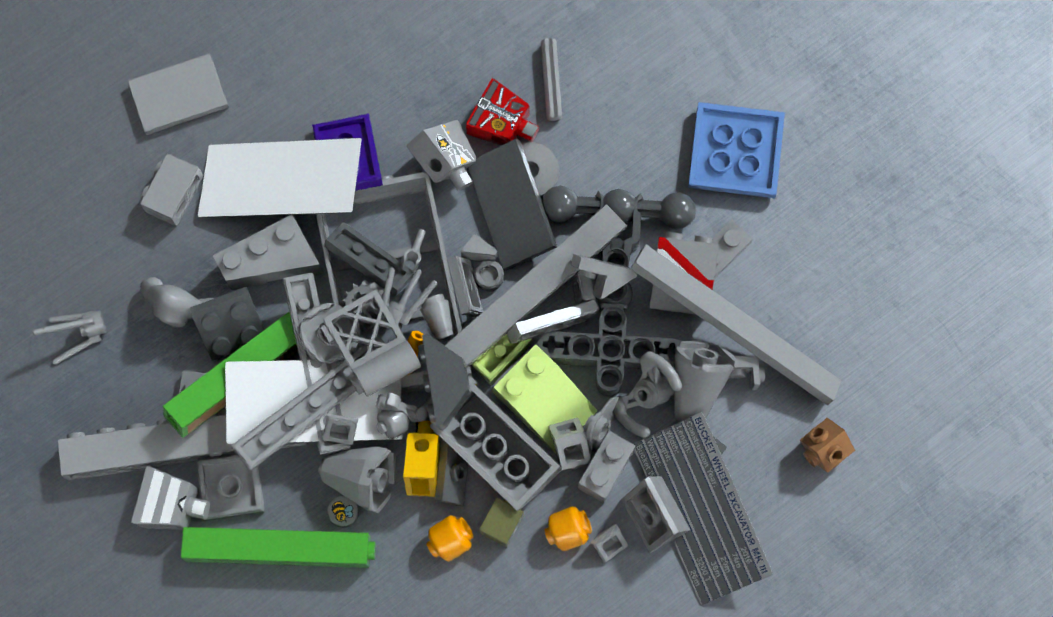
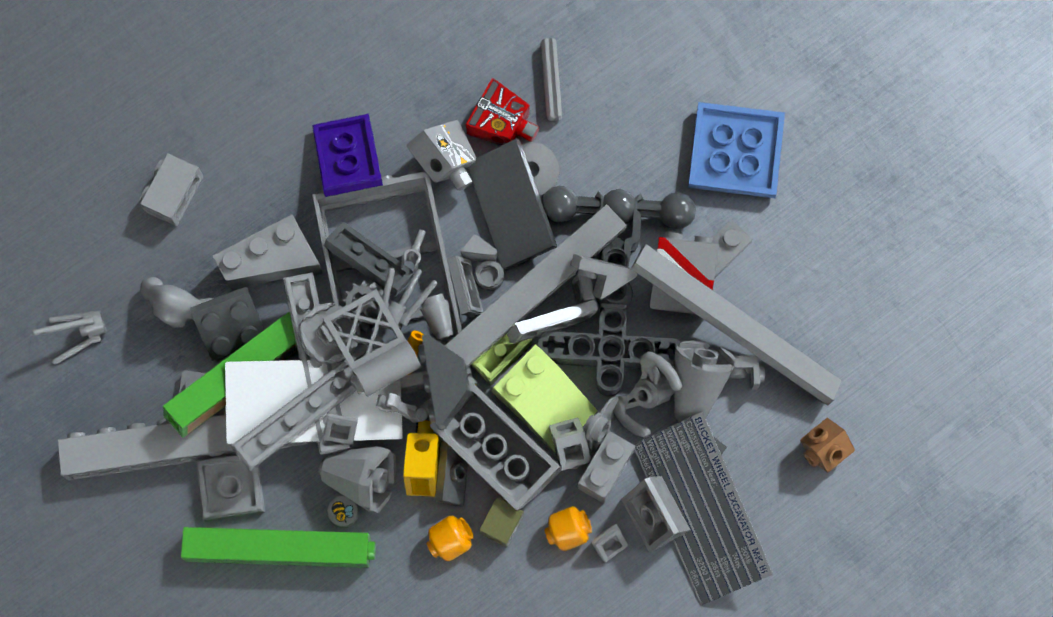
(167, 502): light grey torso -> none
(178, 94): light grey tile -> none
(280, 178): white sticker -> none
(392, 423): light grey piece -> none

